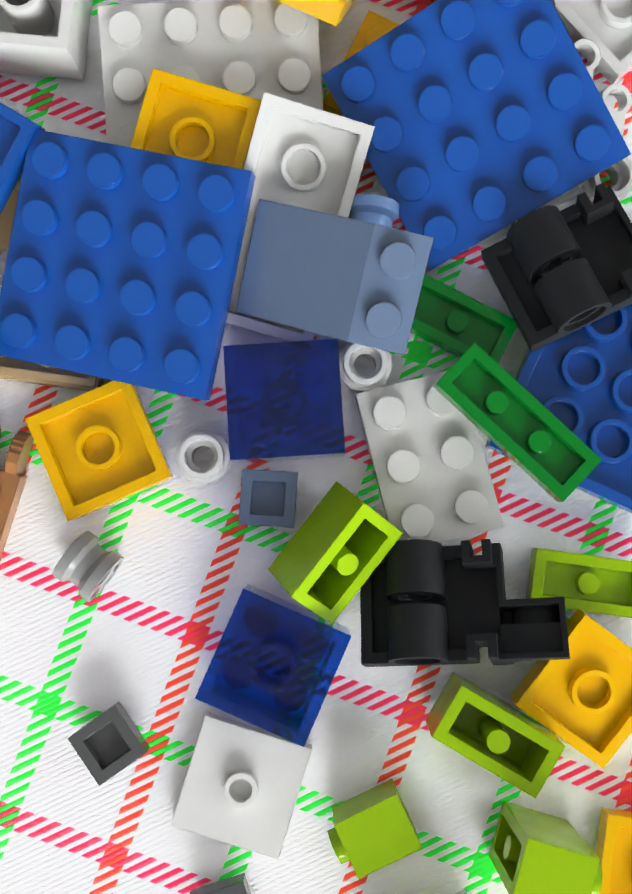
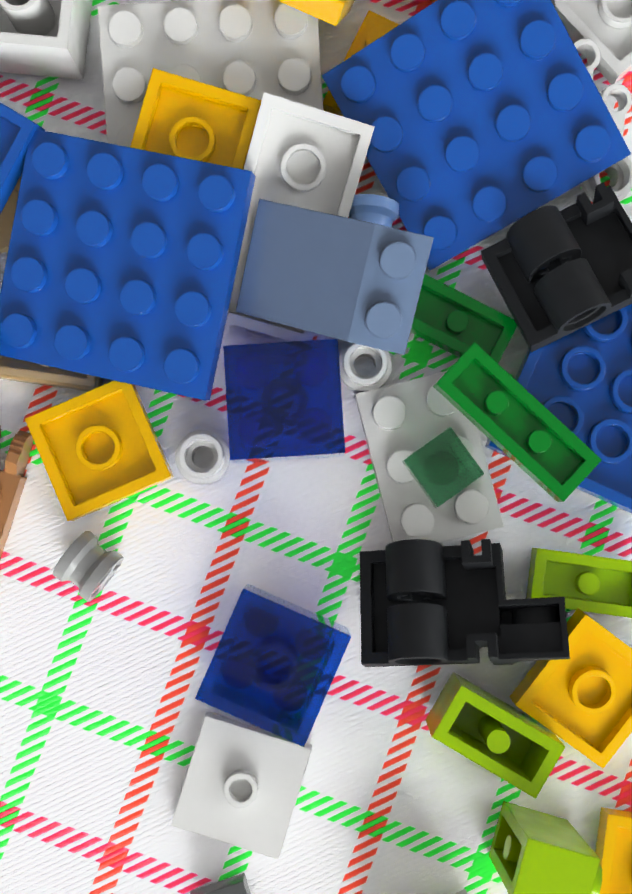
(109, 743): dark grey plate -> none
(268, 498): sand blue plate -> none
(334, 553): lime brick -> none
(373, 829): lime brick -> none
(443, 467): none -> clear green plate

